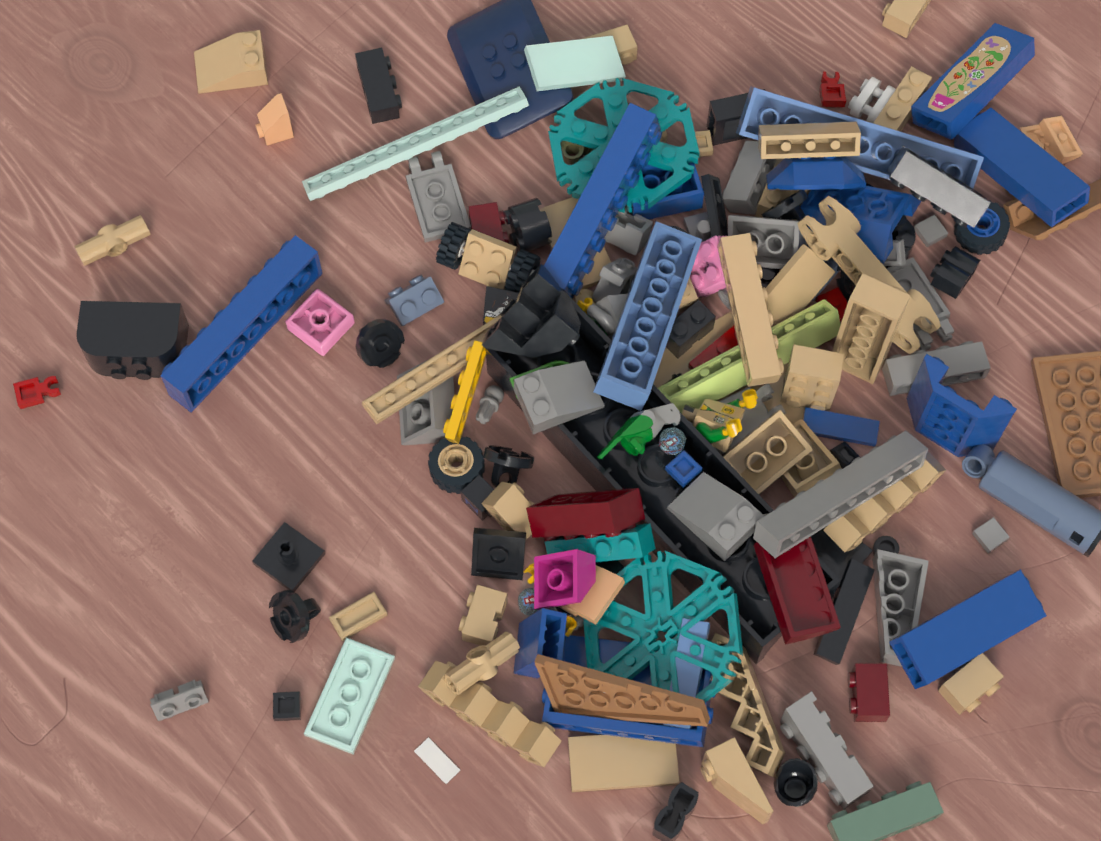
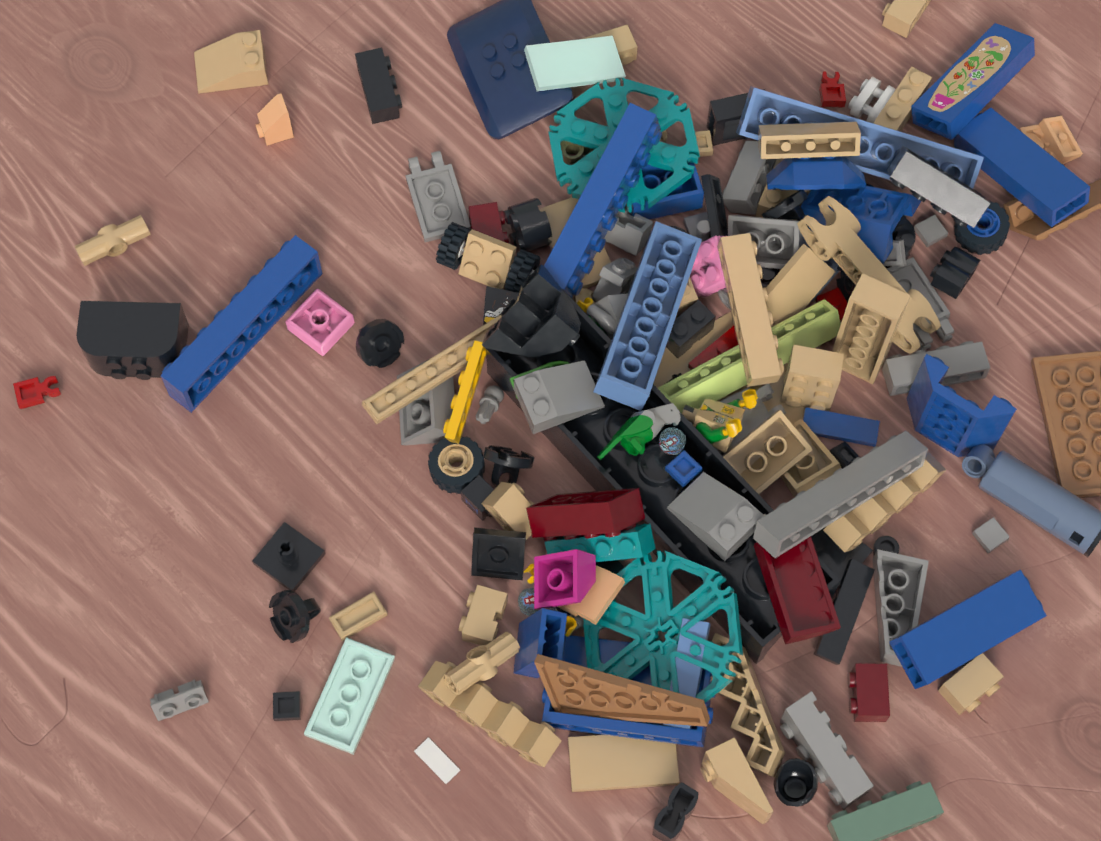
(415, 143): light aqua plate -> none
(415, 299): sand blue bracket -> none

